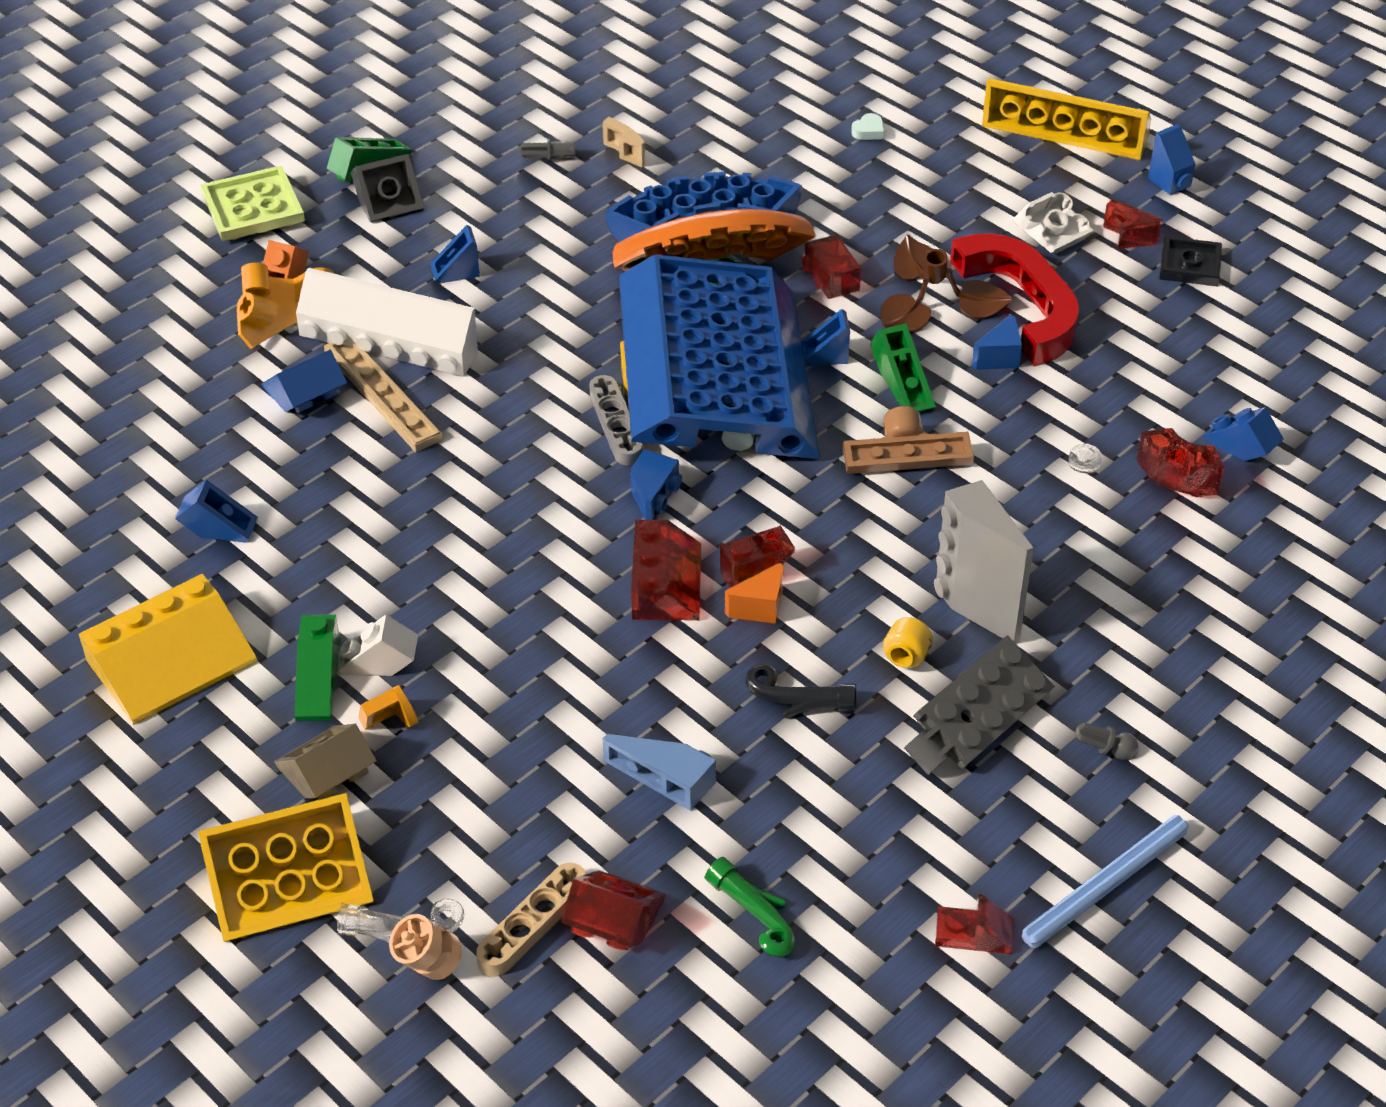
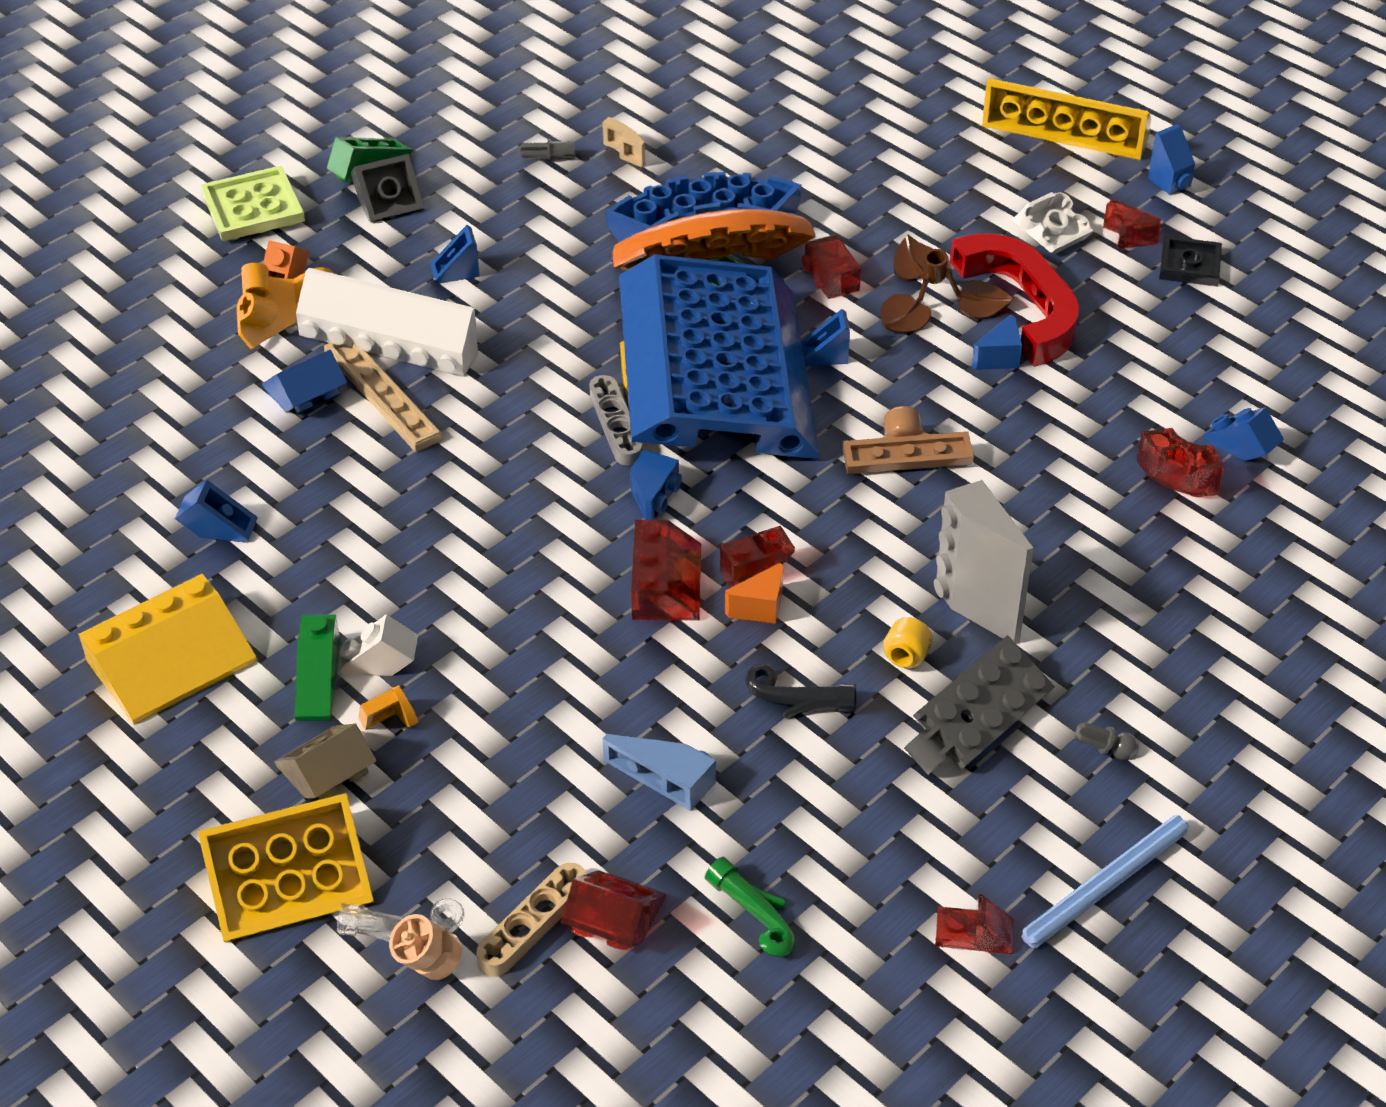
(737, 440): light aqua tile -> none
(868, 128): light aqua tile -> none
(902, 368): green slope -> none
(1084, 458): clear tile -> none

